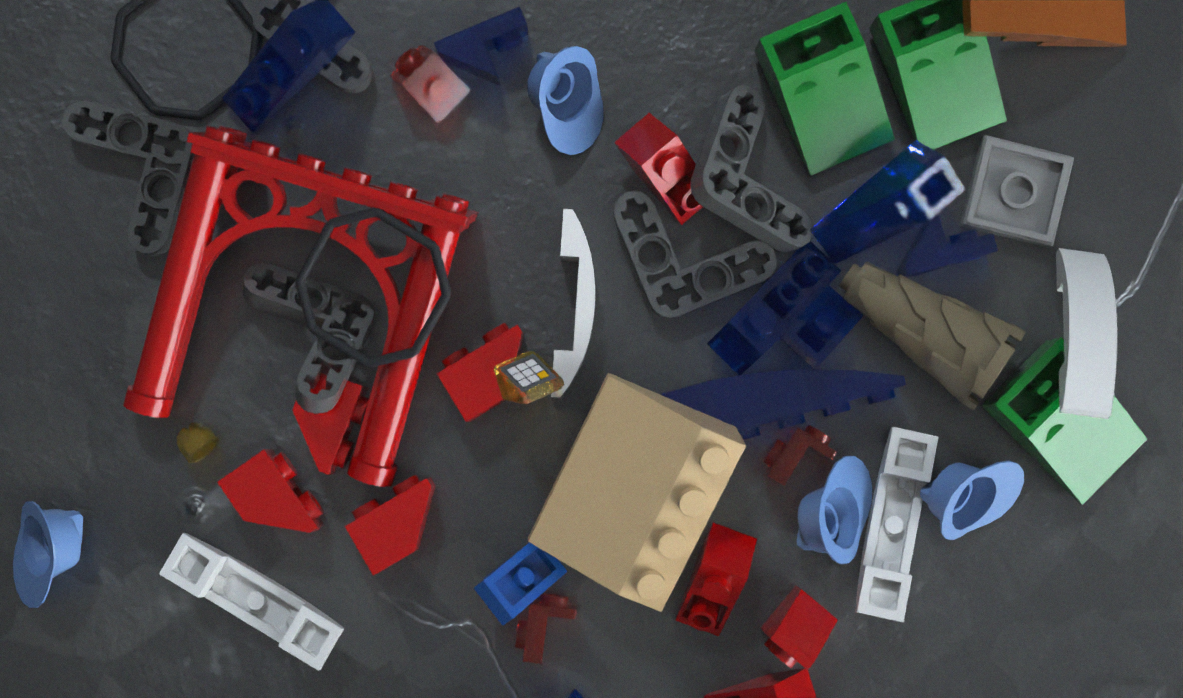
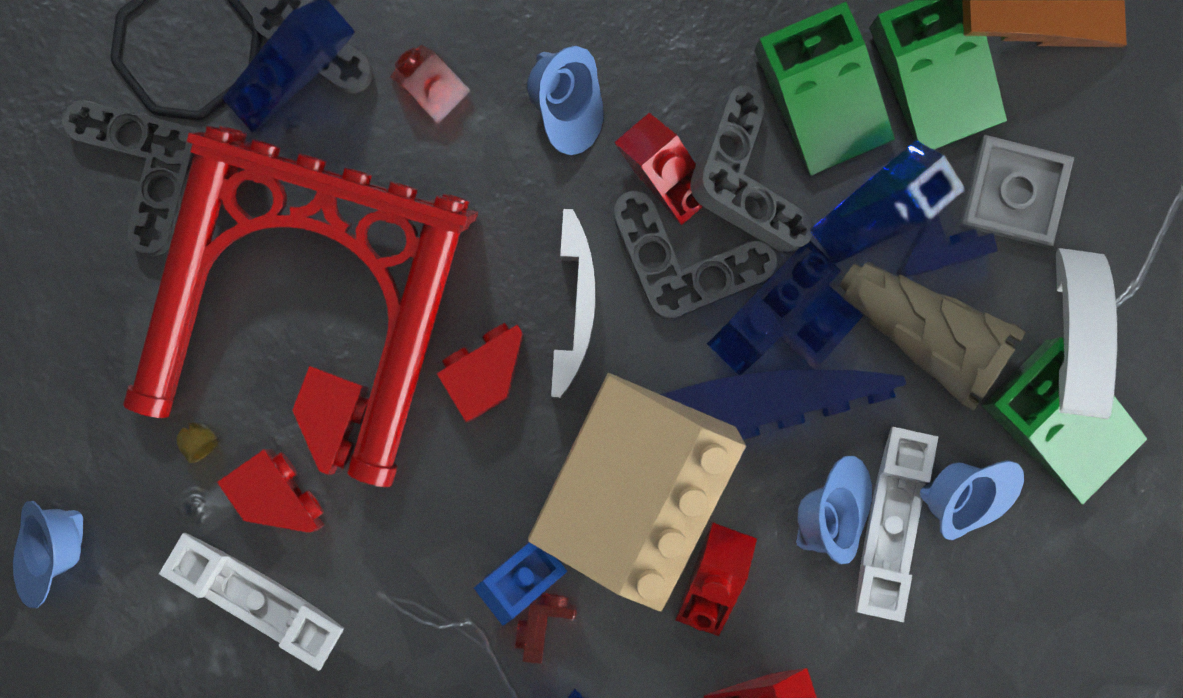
(330, 316): dark grey beam -> none
(394, 528): red slope -> none
(408, 231): black piece -> none
(470, 47): clear blue slope -> none
(526, 378): slope -> none
(785, 455): clear red bracket -> none
(798, 629): red slope -> none

